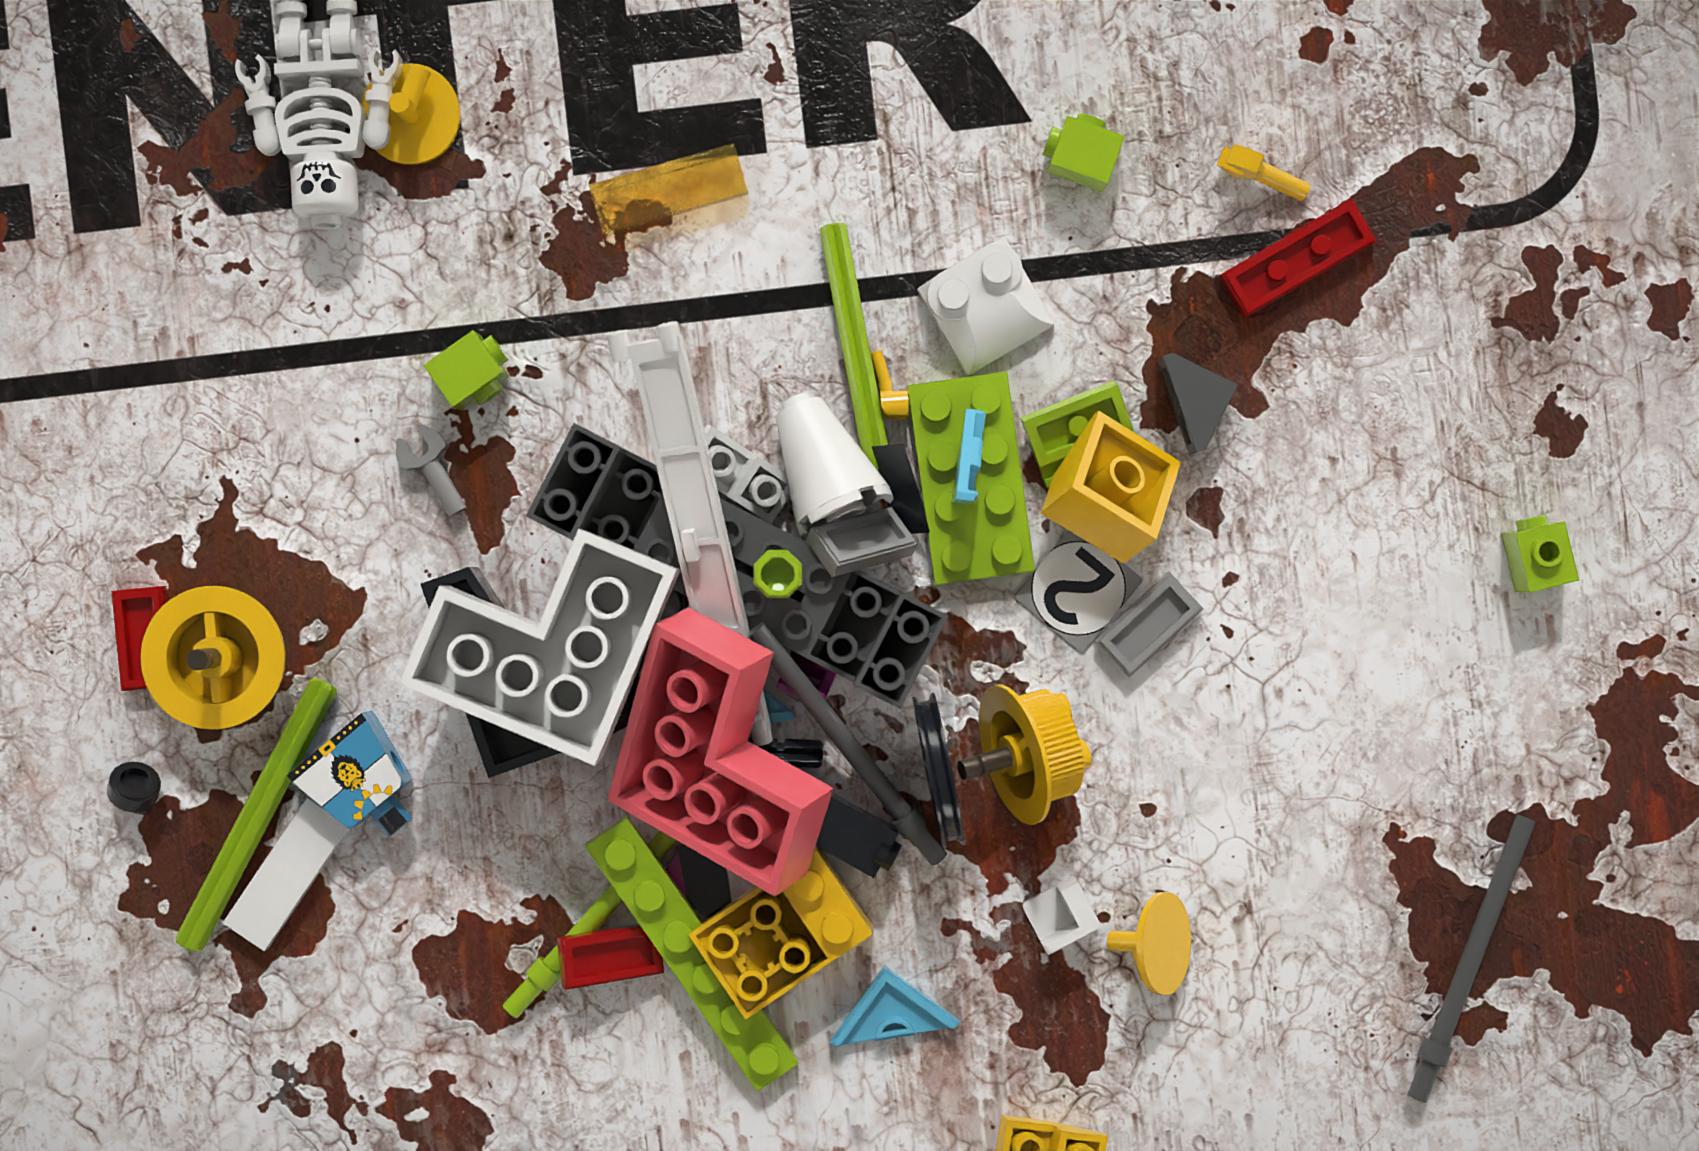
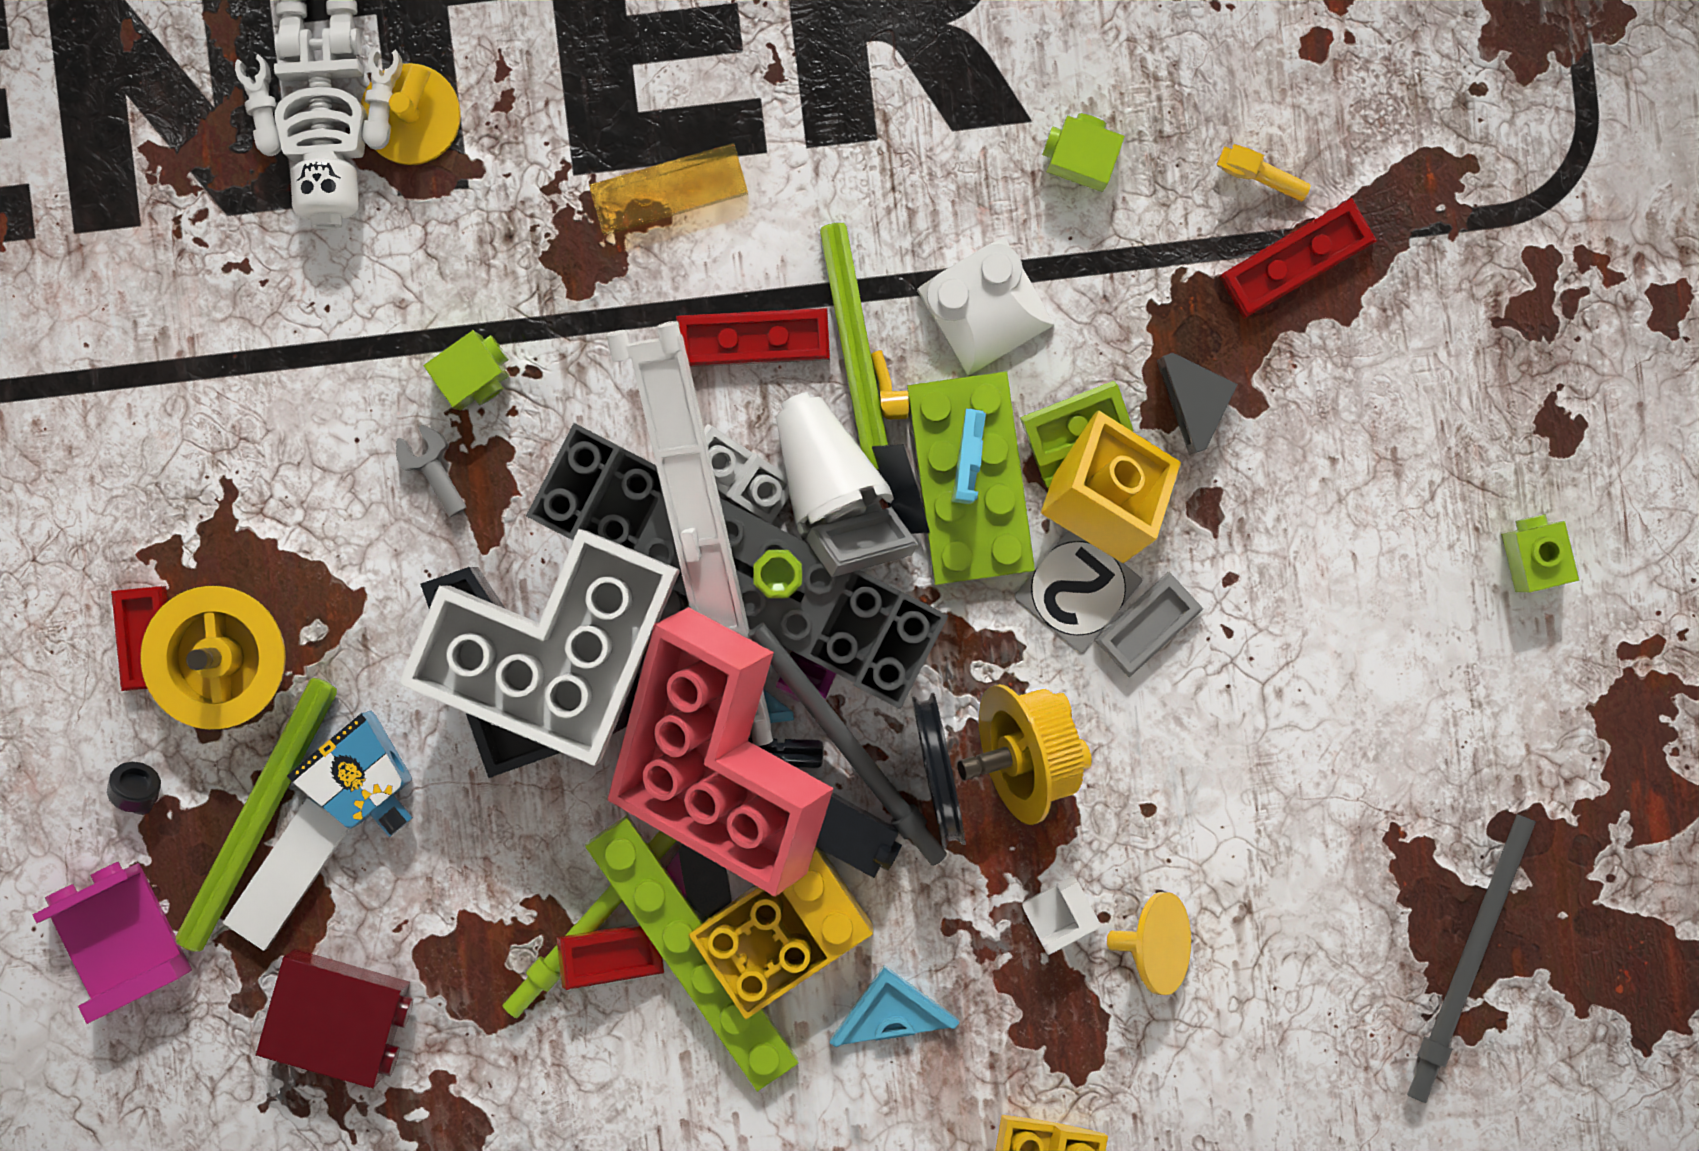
(115, 938): none -> dark pink panel
(335, 1019): none -> dark red brick
(755, 337): none -> red tile

